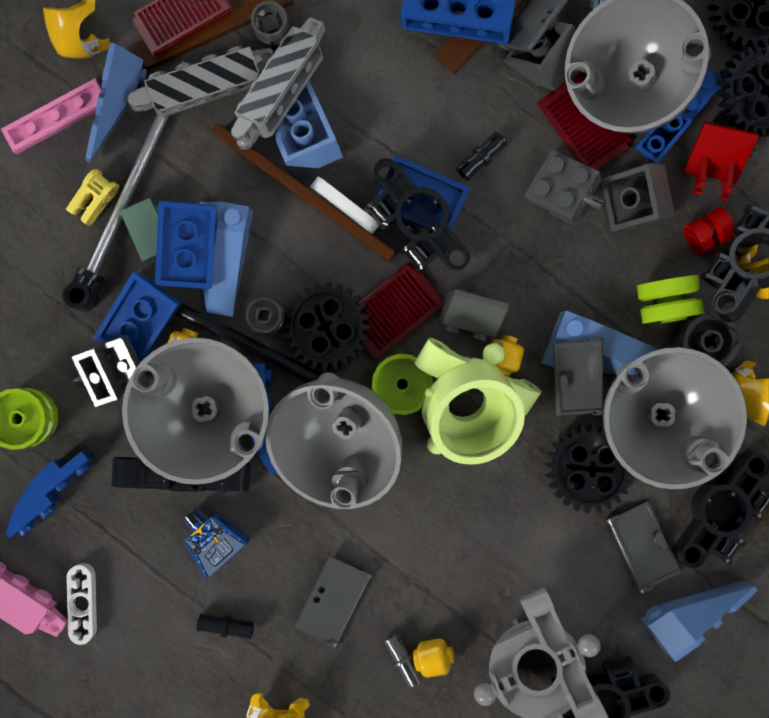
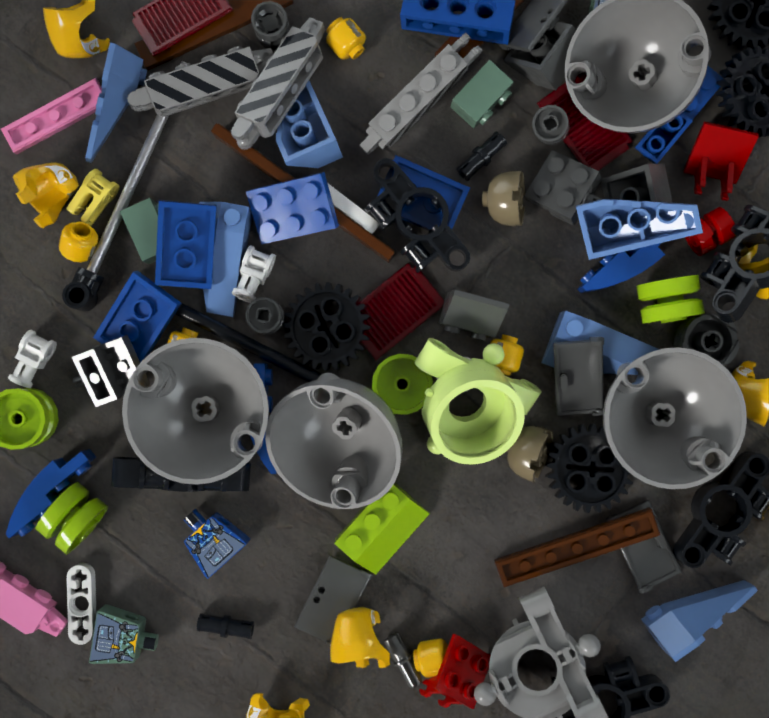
(32, 355): none -> white connector
(46, 189): none -> yellow piece
(71, 517): none -> lime wheel
(78, 242): none -> yellow head
(119, 636): none -> torso
(254, 271): none -> white connector
(292, 208): none -> plate
(345, 38): none -> yellow head
(355, 638): none -> yellow piece
(381, 529): none -> lime slope
(419, 95): none -> light grey hinge
(459, 673): none -> red plate
(482, 95): none -> sand green brick
(506, 198): none -> dark tan cylinder
(529, 452): none -> dark tan cylinder
(550, 124): none -> dark grey wheel
(577, 547): none -> reddish brown tile
(620, 267): none -> blue slope
(625, 225): none -> medium blue wedge

